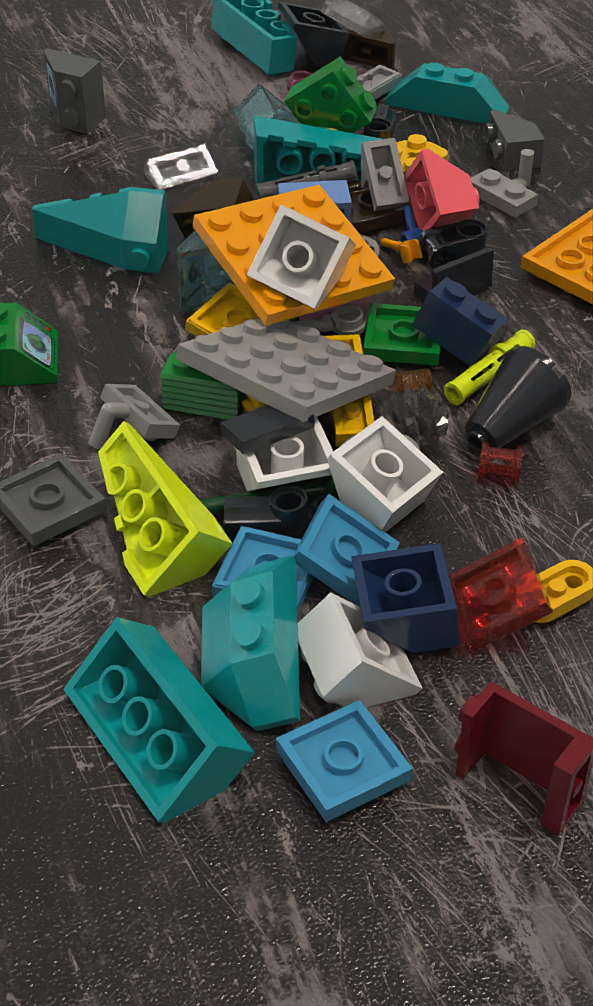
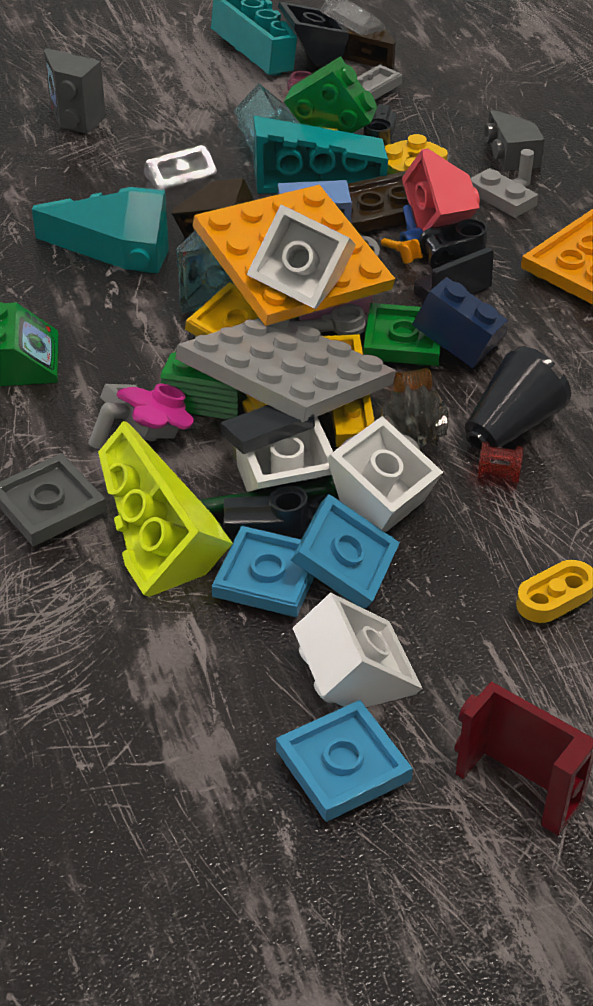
(156, 720): teal slope -> none
(157, 407): none -> dark pink plate
(253, 645): teal wedge -> none
(343, 171): dark grey pin -> none
(383, 174): light grey slope -> none
(408, 597): dark blue slope -> none
(448, 93): teal wedge -> none
(463, 387): neon yellow pin -> none
(498, 595): clear red plate -> none

